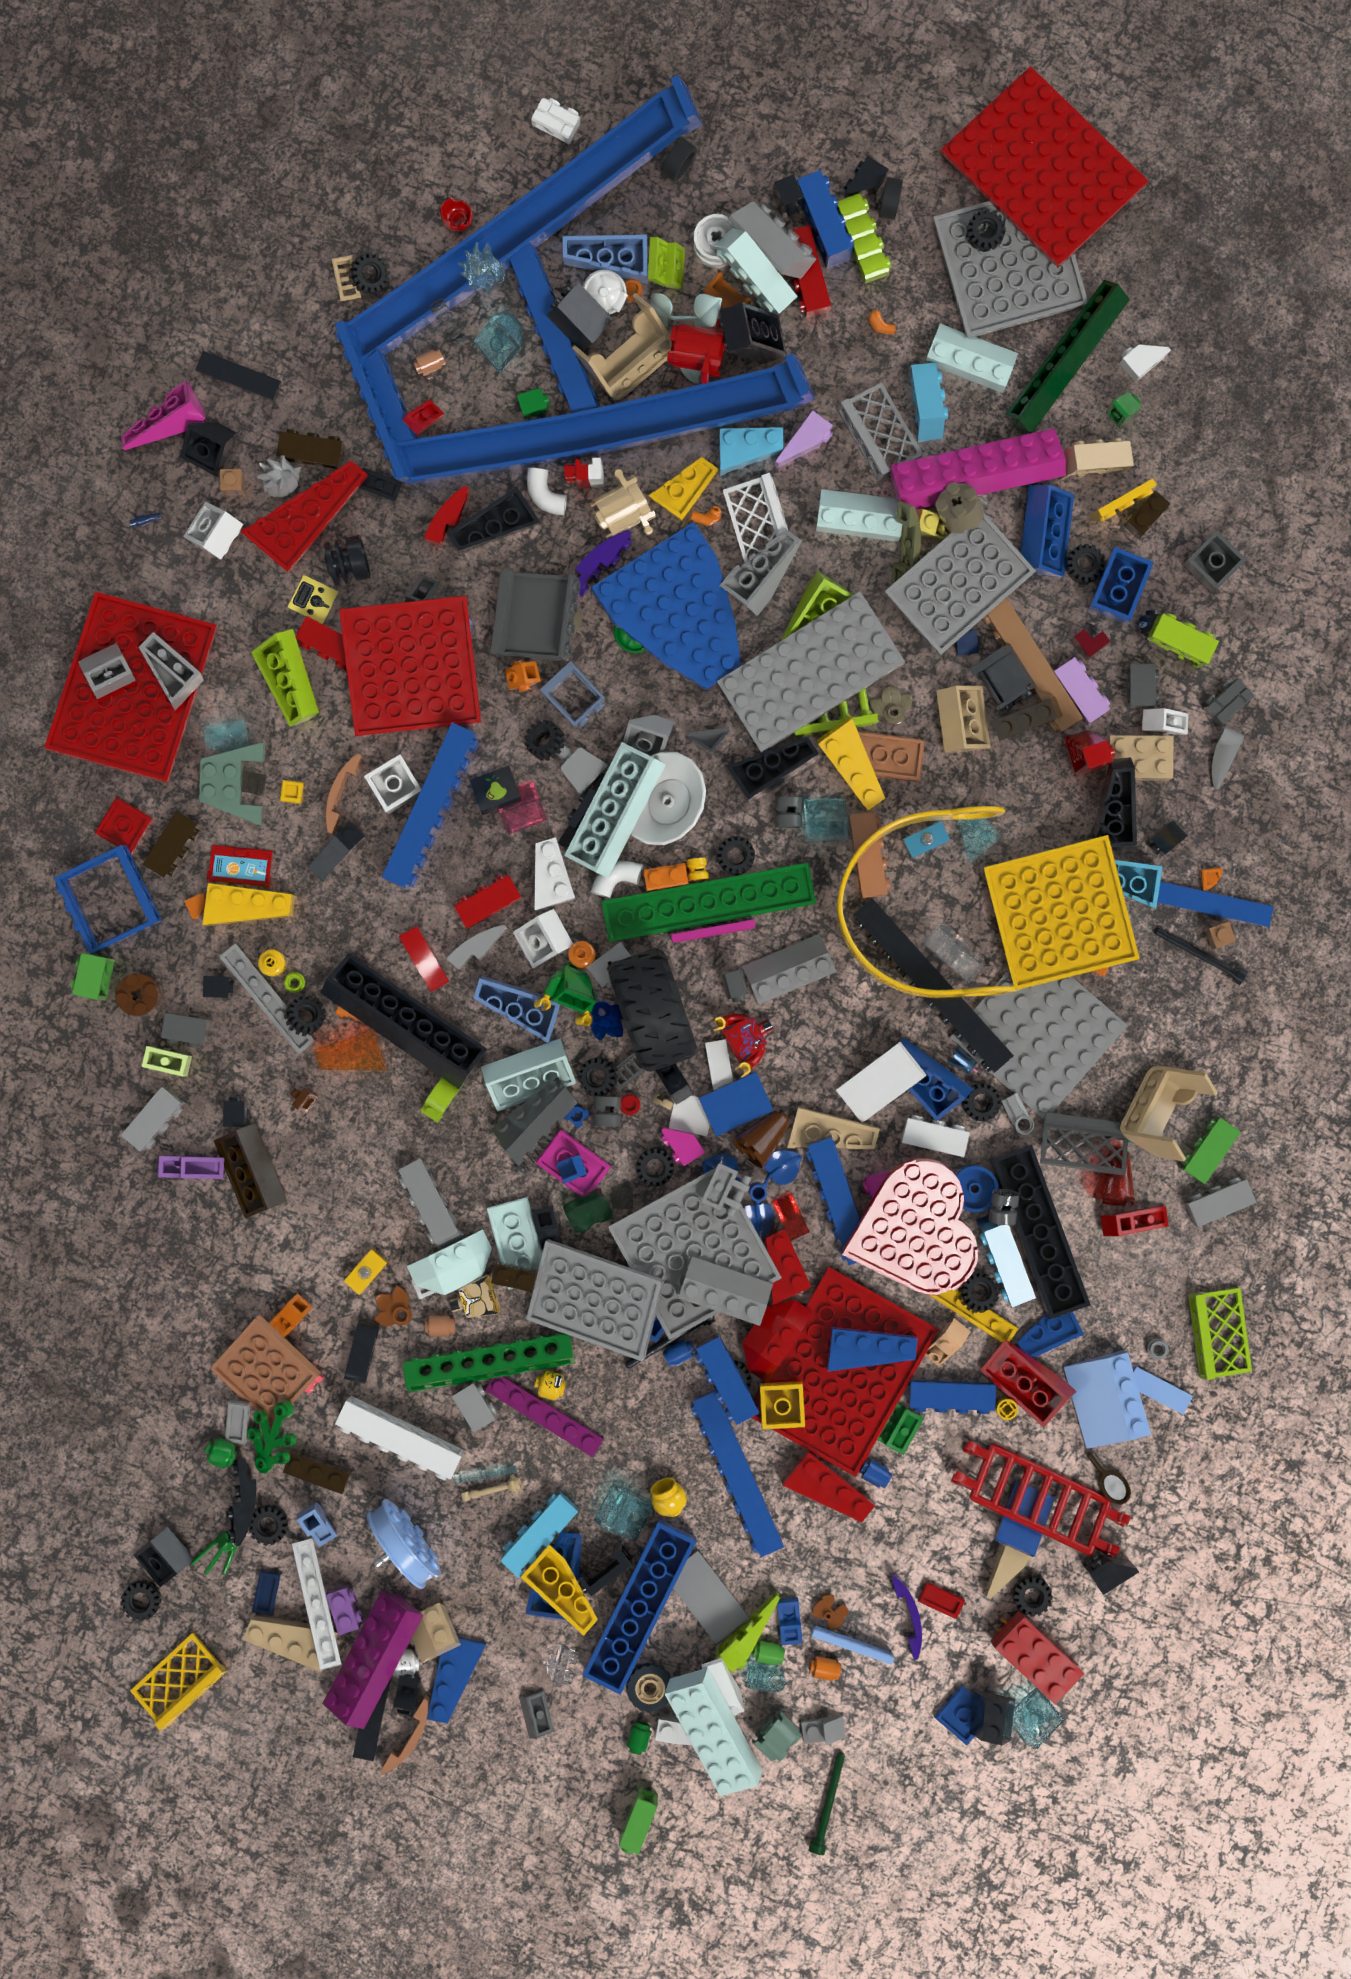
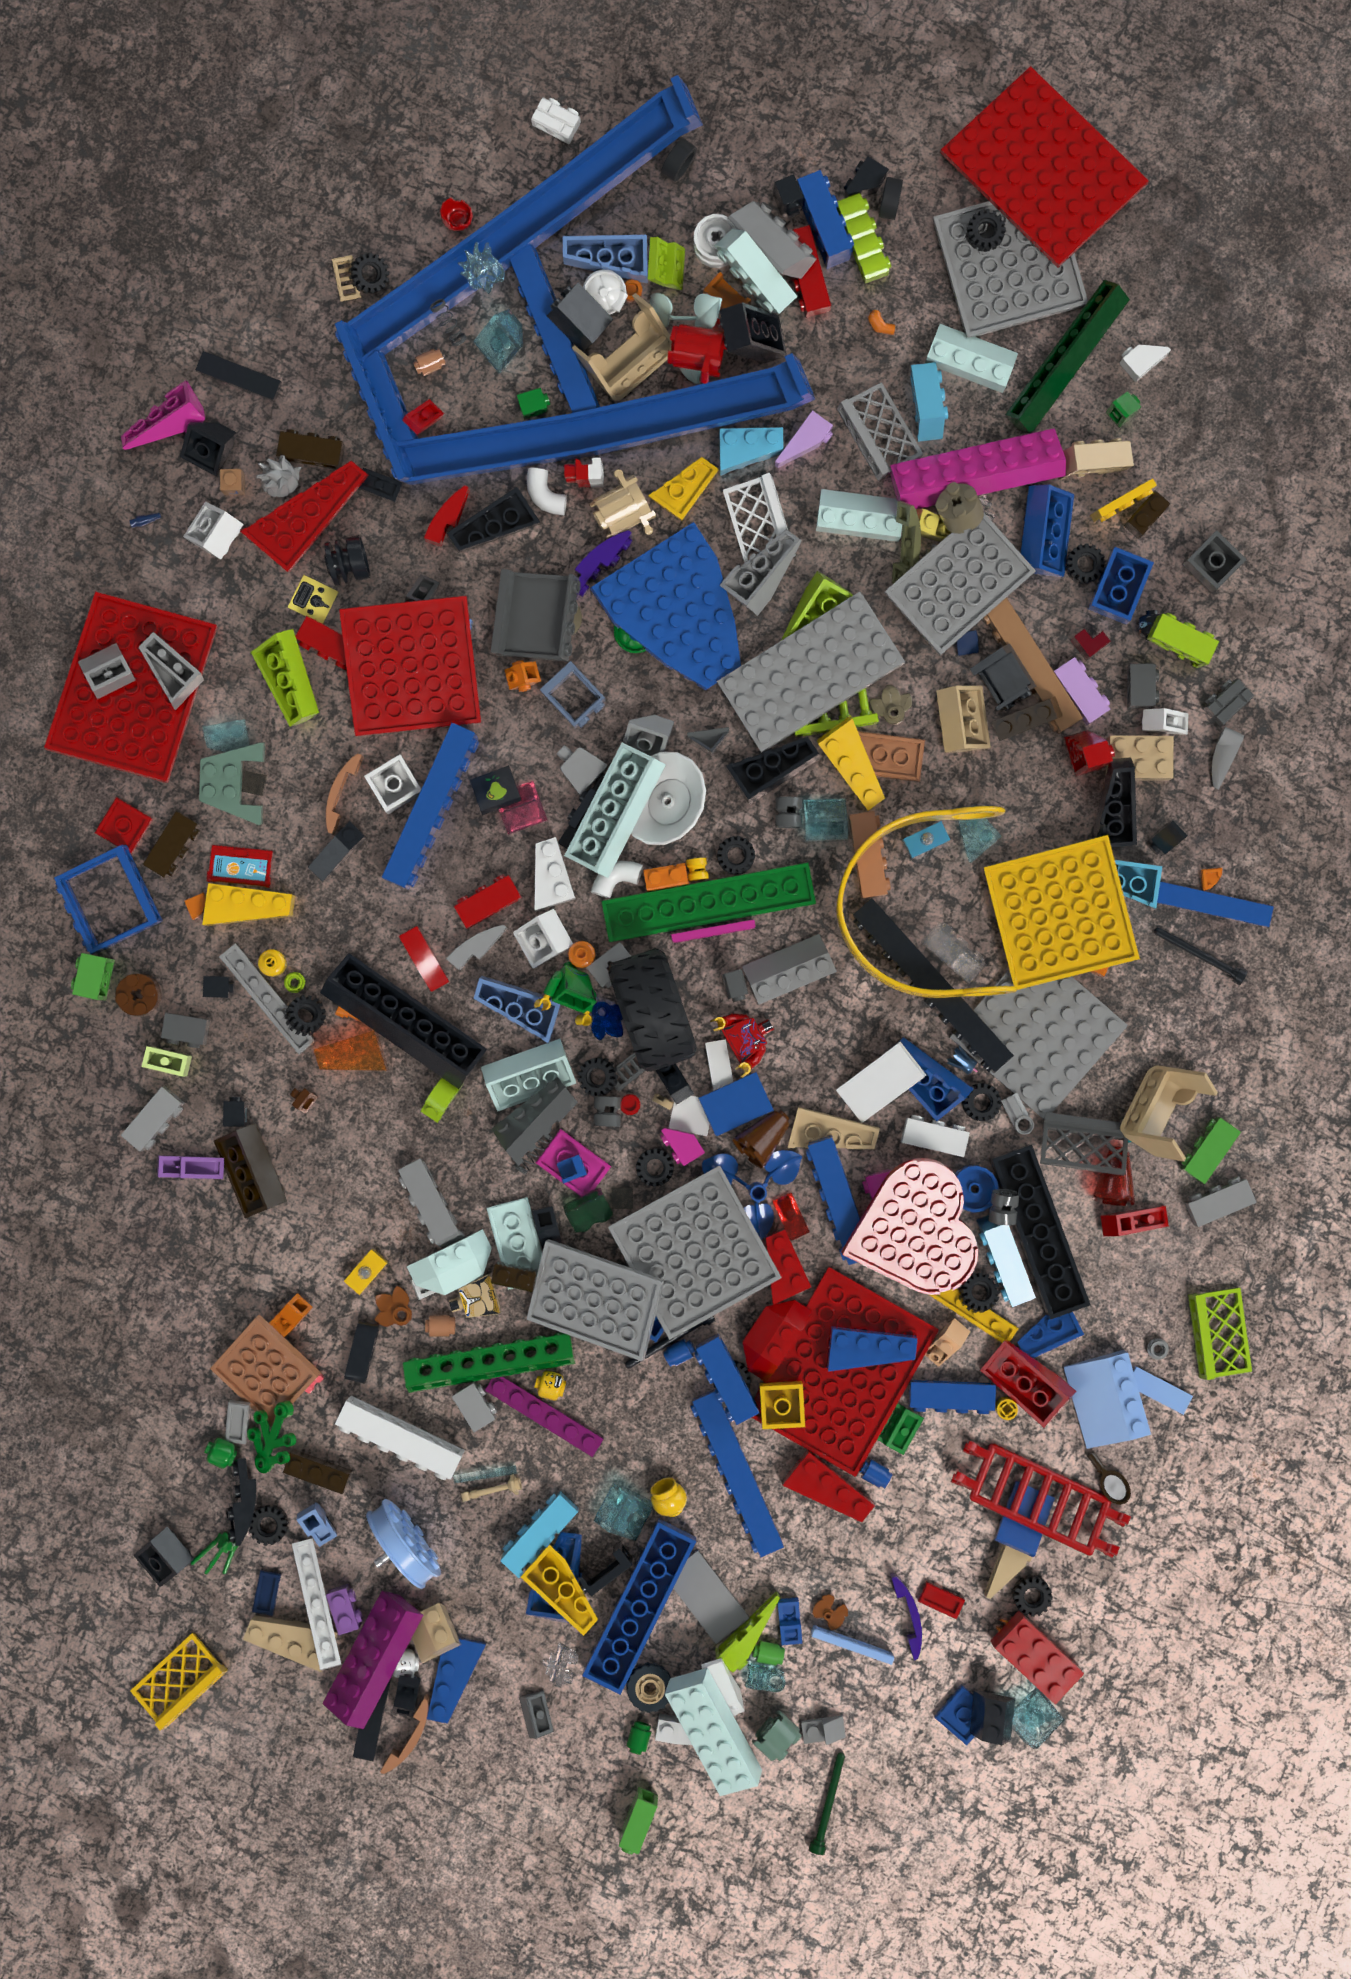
(135, 1612): black tyre -> none
(292, 792): yellow tile -> none
(536, 734): black tyre -> none
(583, 1113): blue plate -> none
(708, 518): orange arm -> none
(720, 1186): light grey plate -> none
(725, 1291): light grey slope -> none
(825, 1668): orange brick -> none
(1109, 1571): black slope -> none
(1220, 935): medium nougat brick -> none

